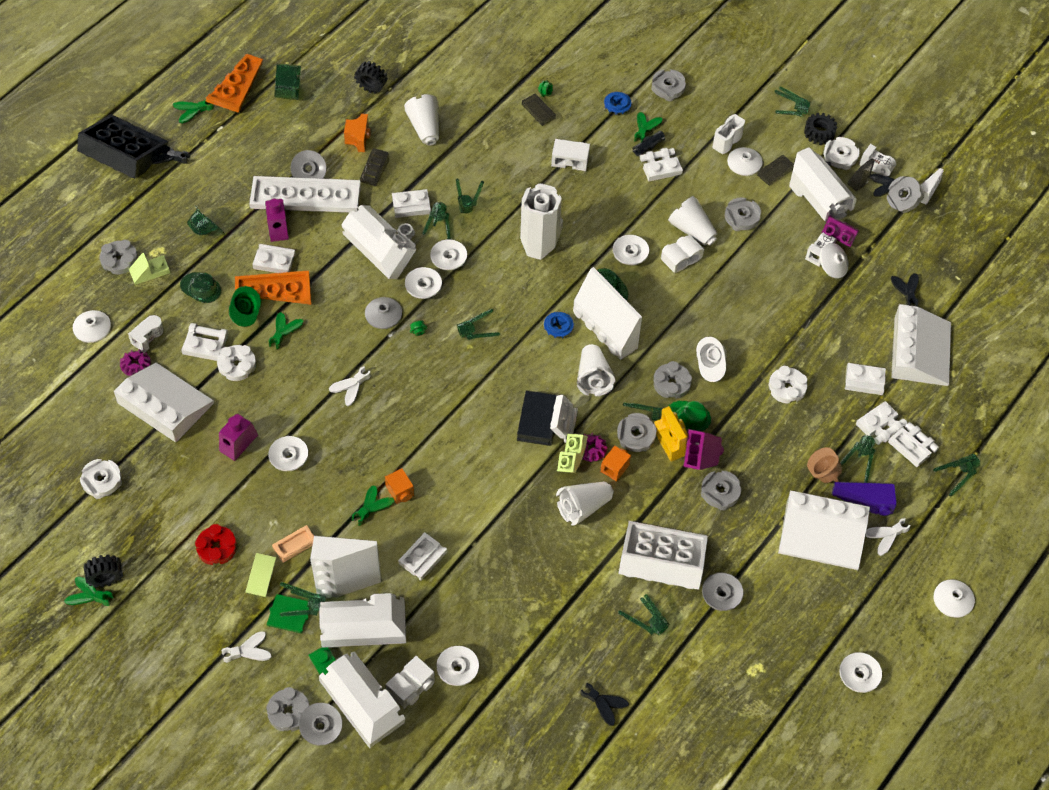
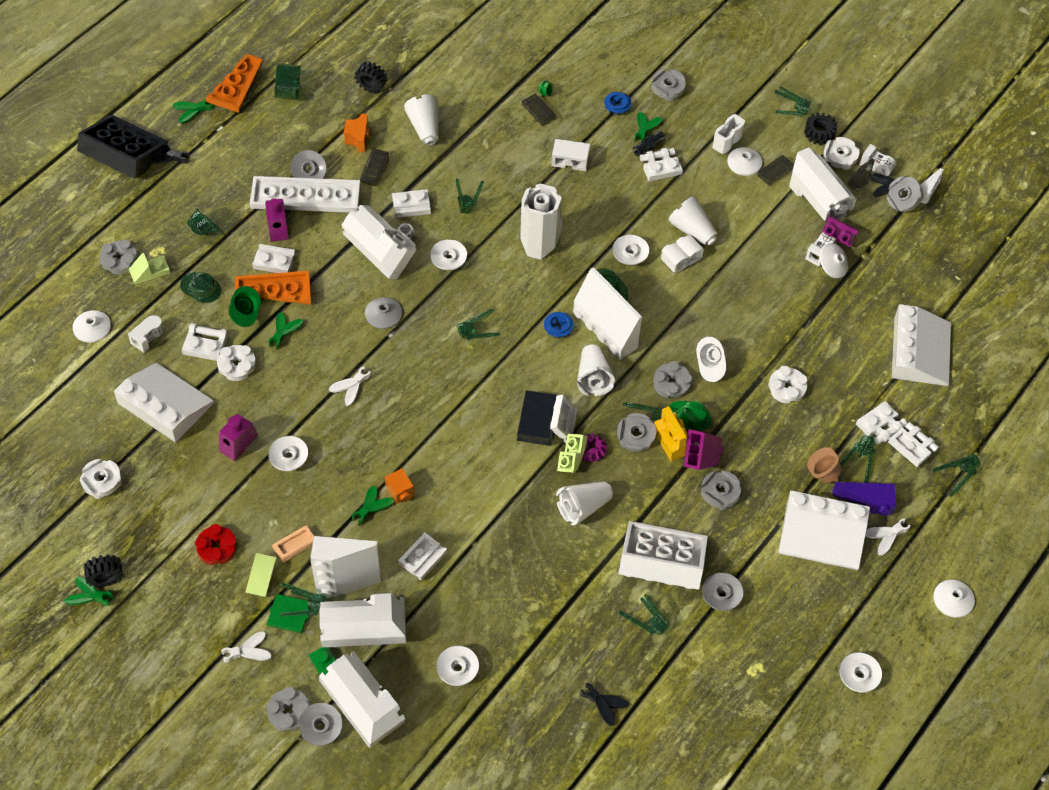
(129, 368): magenta gear -> none
(410, 682): white brick -> none
(418, 328): green plate -> none
(423, 277): white dish -> none
(438, 214): clear green plant -> none
(615, 463): orange brick -> none
(740, 222): light grey plate -> none
(865, 379): white plate -> none
(907, 290): black piece -> none

